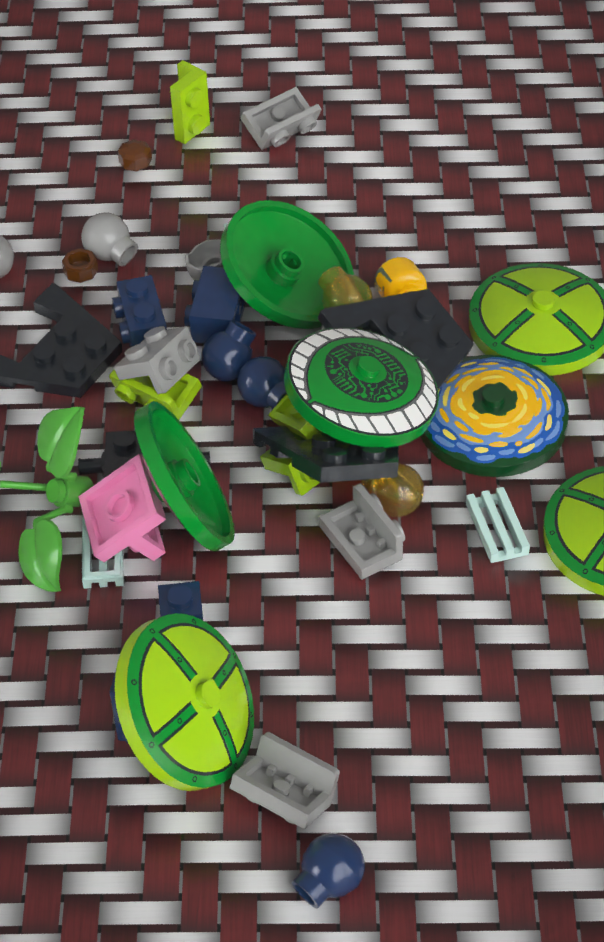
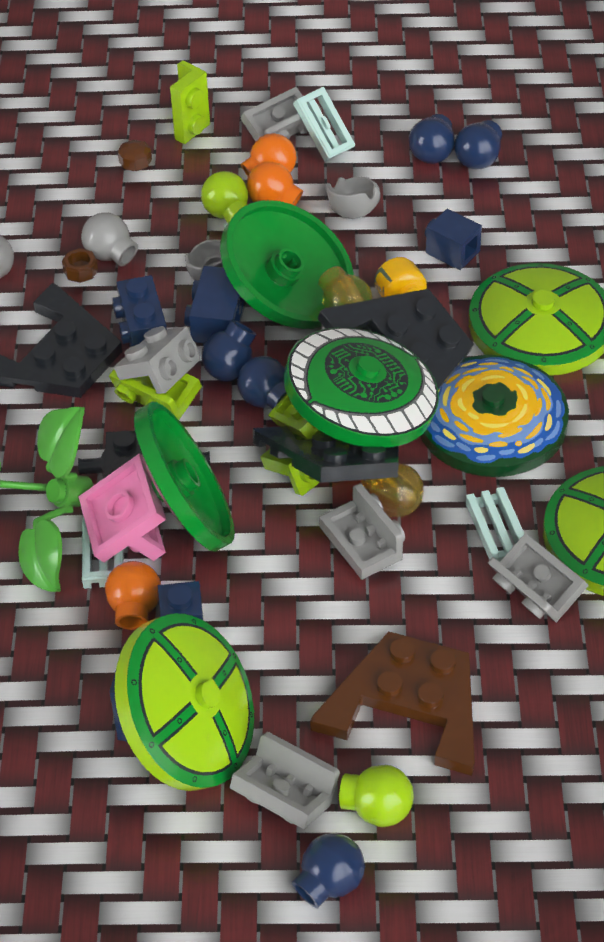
(132, 593): none -> orange piece
(224, 194): none -> lime piece
(271, 148): none -> orange piece
(272, 182): none -> orange piece
(319, 126): none -> light aqua tile
(353, 196): none -> light grey hair
(378, 795): none -> lime piece
(413, 682): none -> reddish brown wing
(432, 139): none -> dark blue piece
(453, 239): none -> dark blue brick
(478, 144): none -> dark blue piece
(538, 576): none -> light grey bracket

